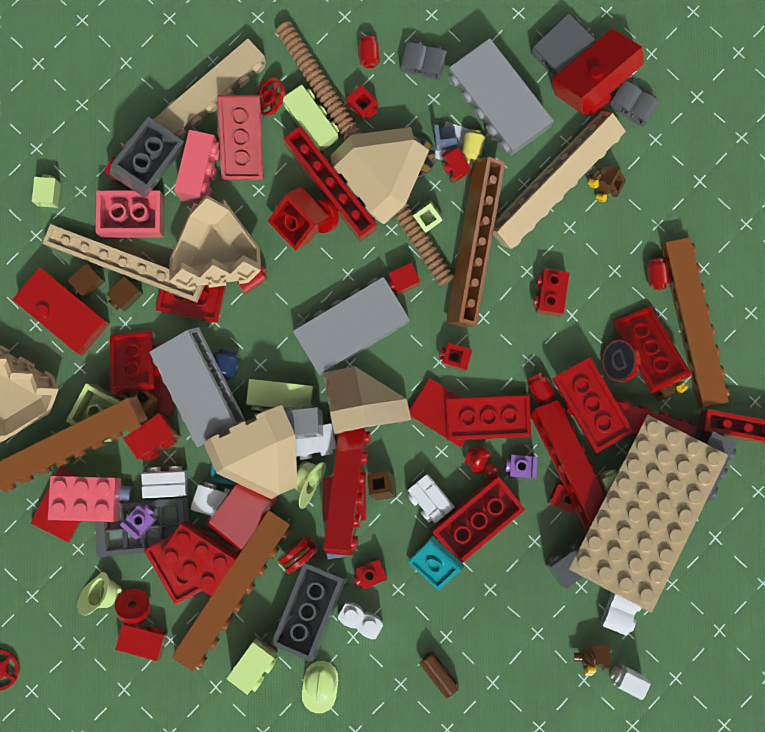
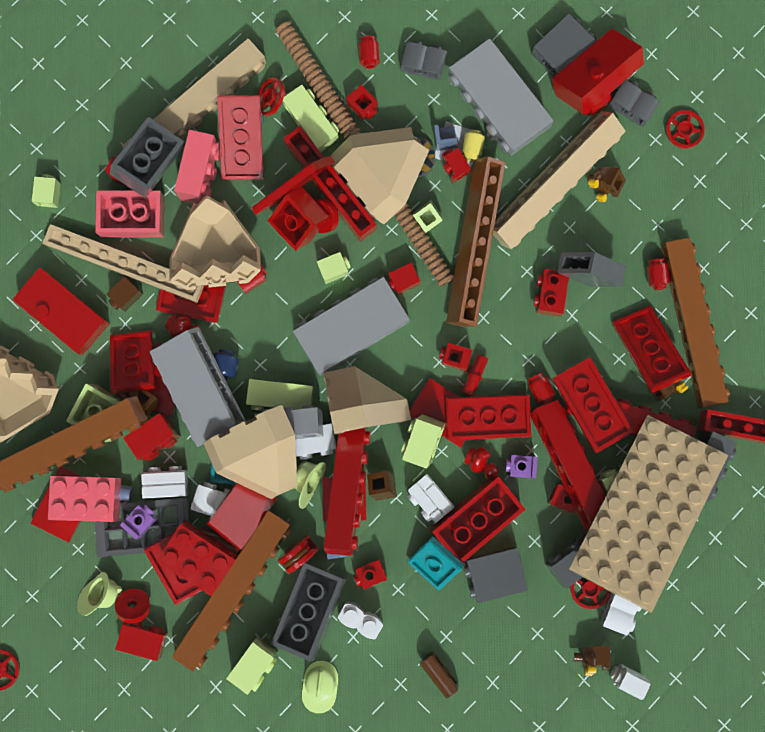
(85, 281): reddish brown brick -> none
(178, 325): none -> red animal
(293, 183): none -> red tile
(333, 267): none -> yellowish green brick
(423, 440): none -> yellowish green brick
(475, 375): none -> red axle
(495, 575): none -> dark grey brick
(590, 590): none -> red wheel
(592, 269): none -> dark grey brick
(621, 360): black tile -> none
(685, 129): none -> red wheel

